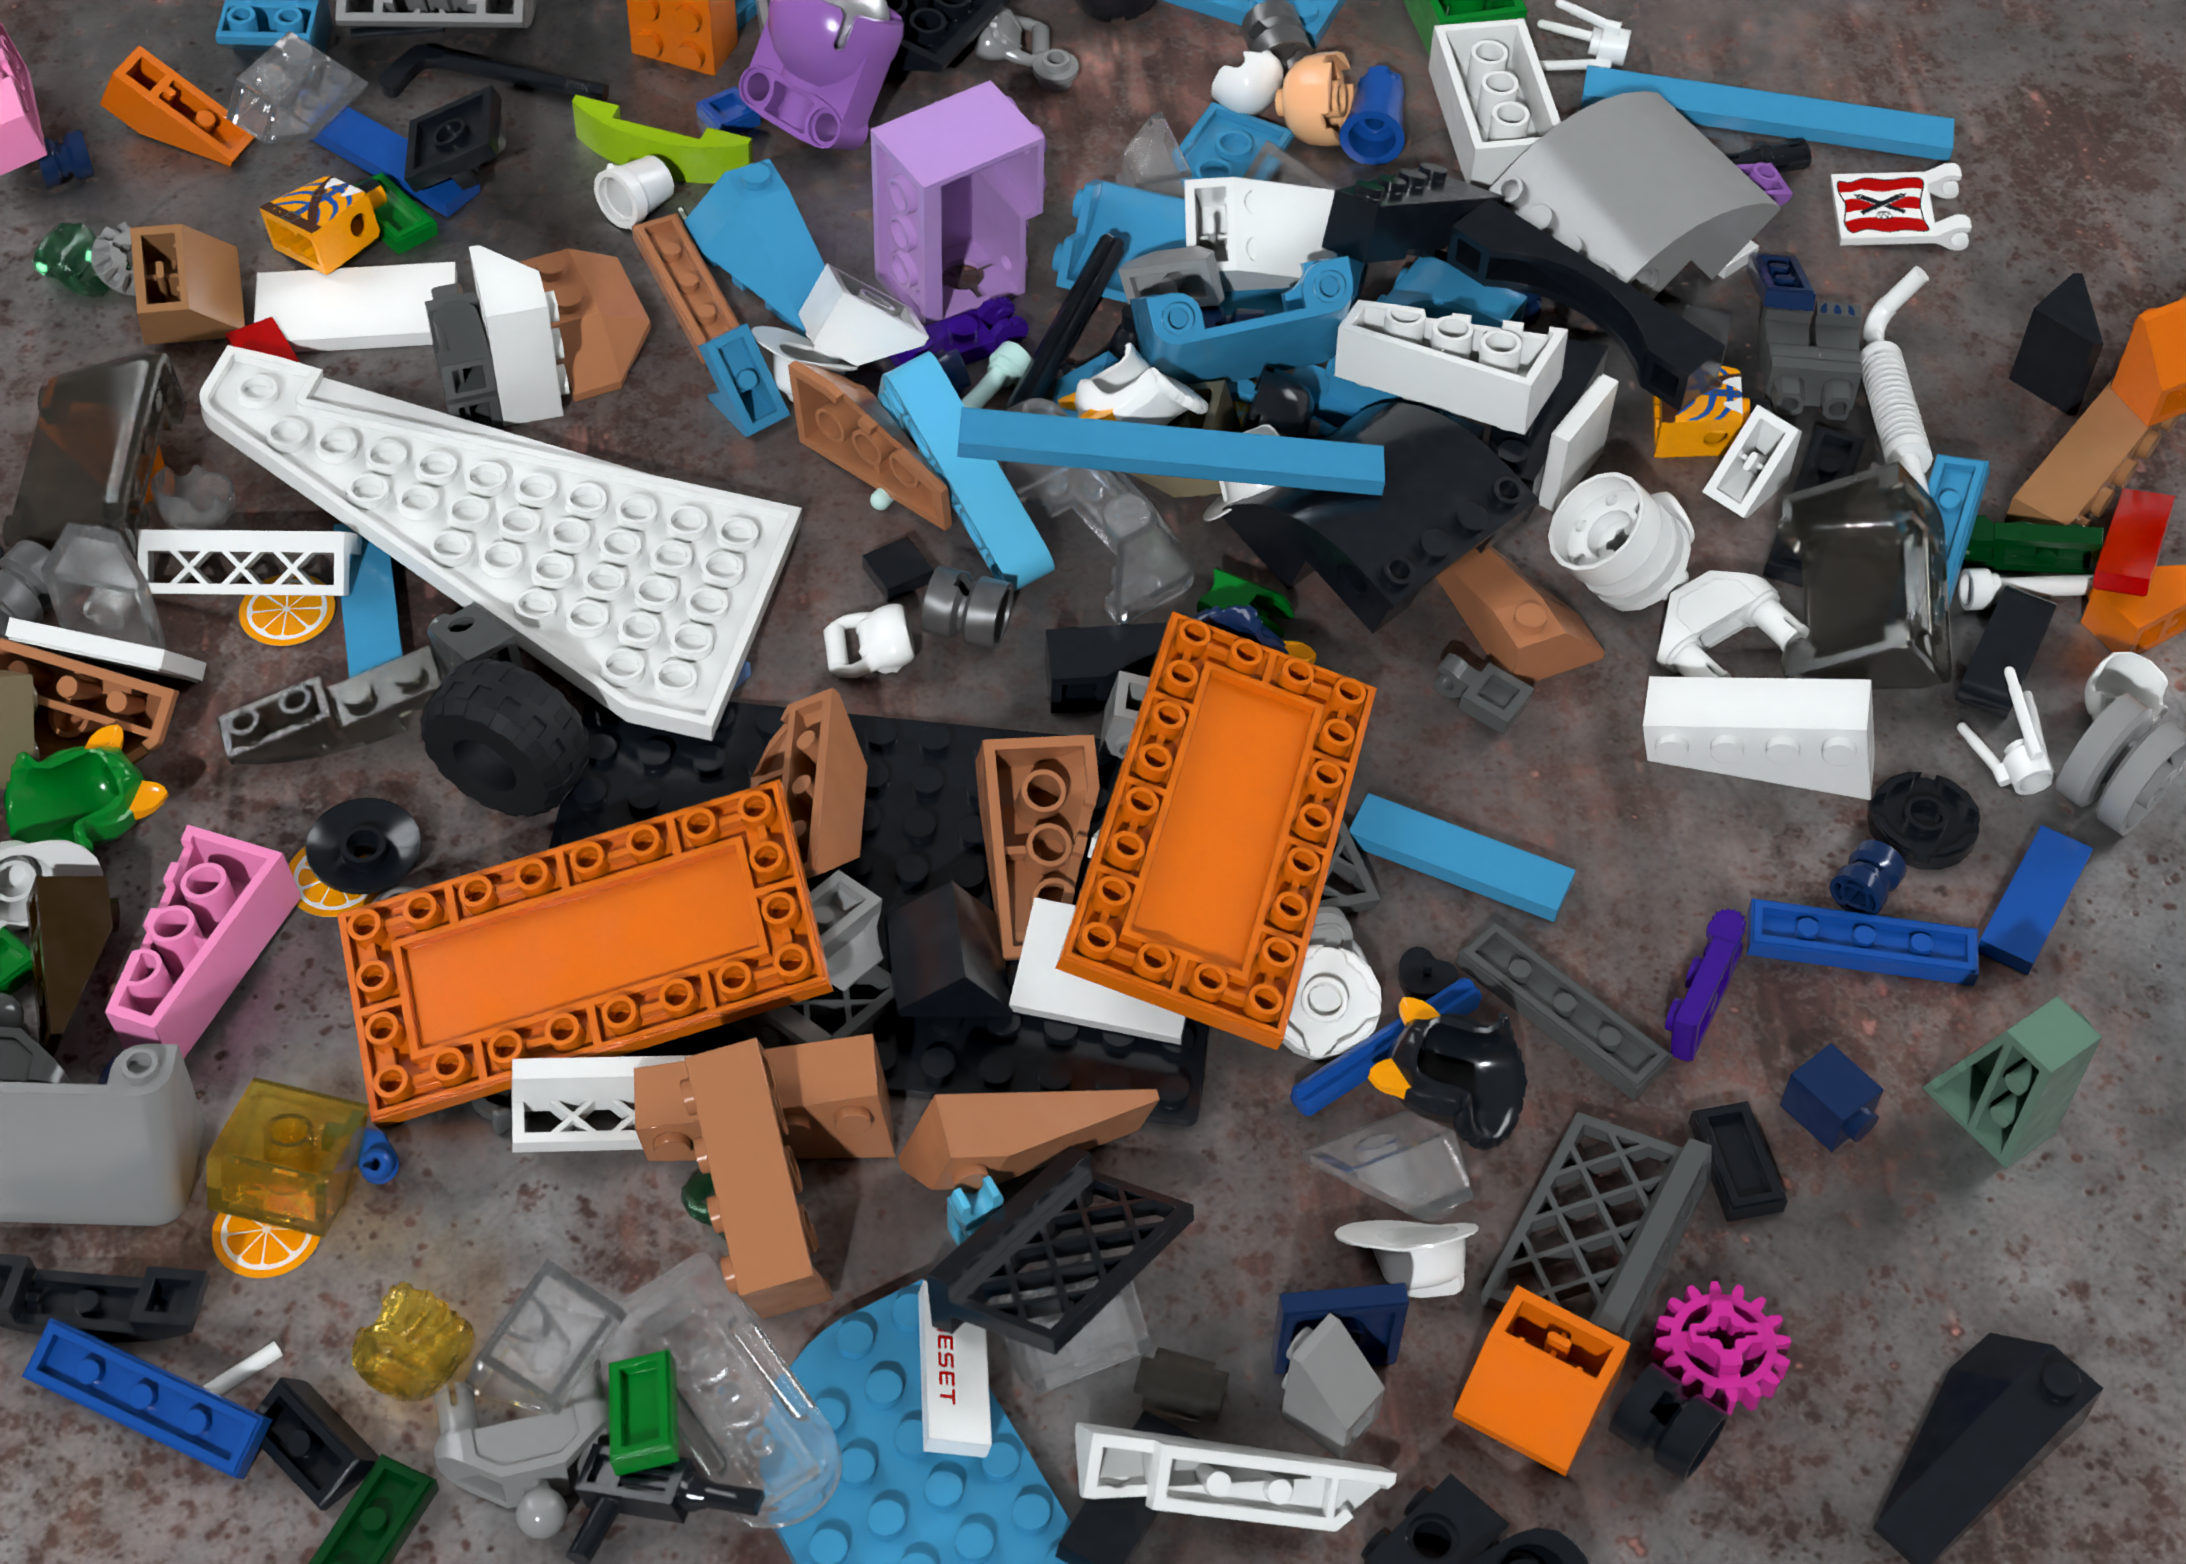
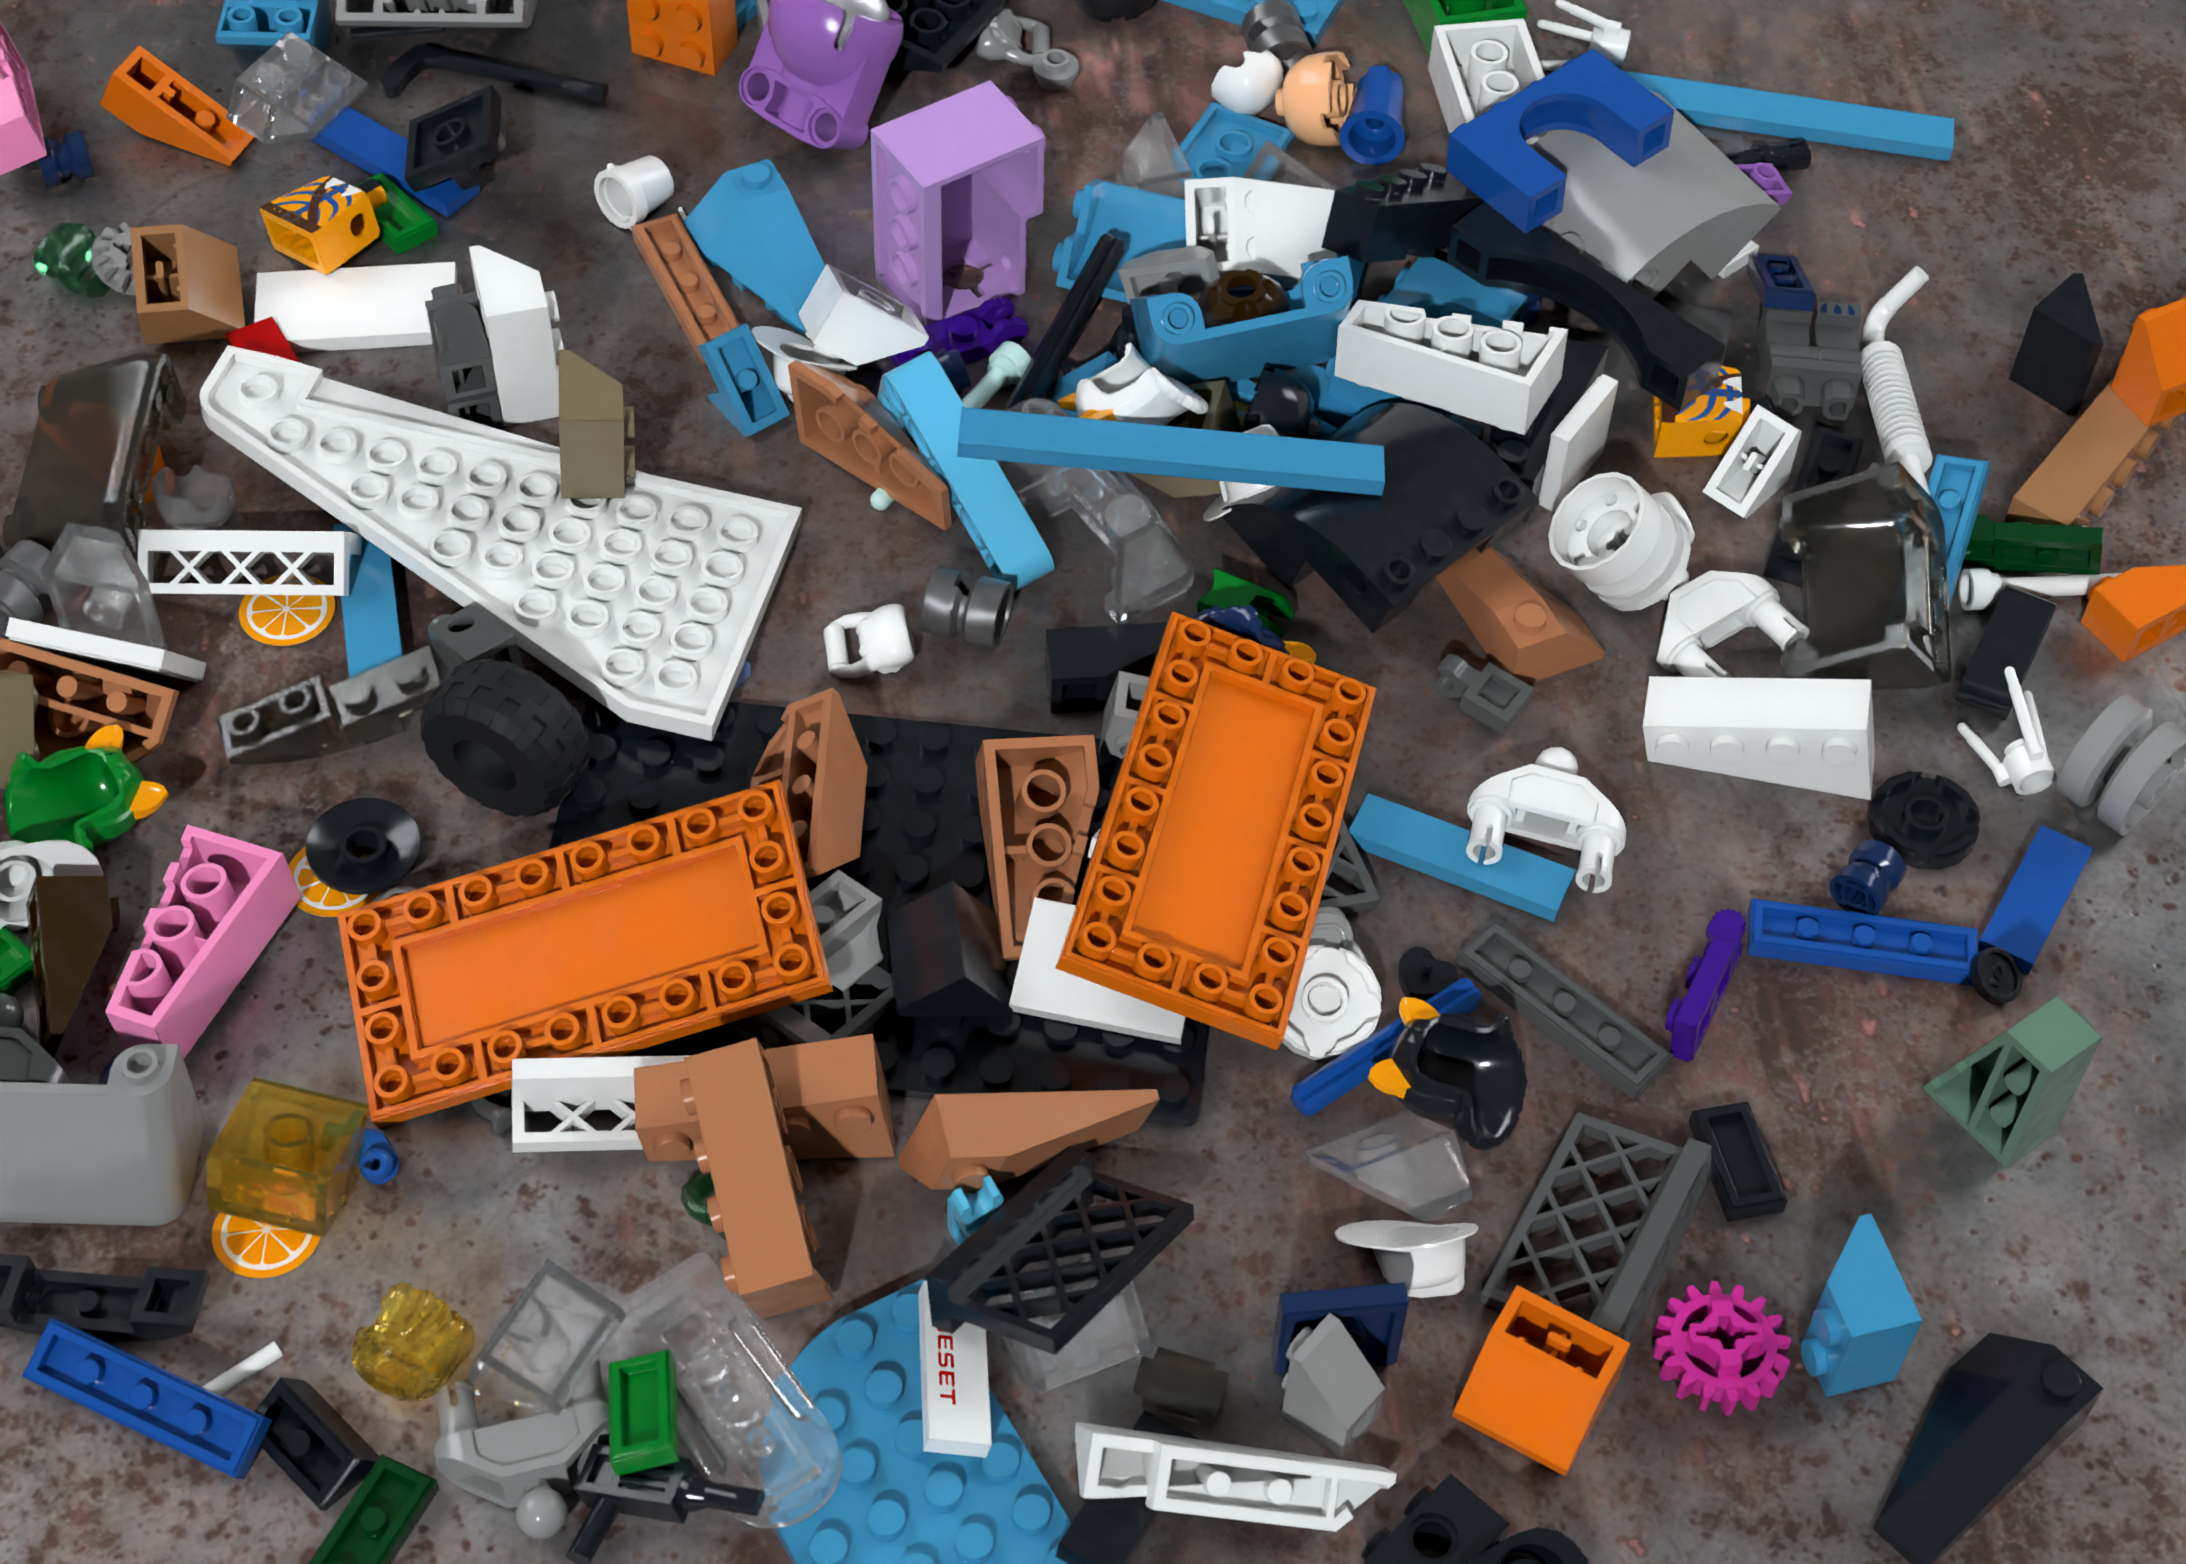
(593, 431): none -> dark tan slope
(598, 317): nougat wedge -> none
(686, 157): lime slope -> none
(727, 112): blue tile -> none
(897, 568): black tile -> none
(1221, 308): none -> dark brown piece
(1550, 806): none -> white connector
(1581, 97): none -> blue arch
(1687, 1436): black wheel -> none
(1832, 1098): dark blue brick -> none
(1861, 1318): none -> dark azure slope
(1898, 208): white flag -> none
(1996, 976): none -> black piece
(2126, 674): white hair -> none
(2133, 542): red tile -> none

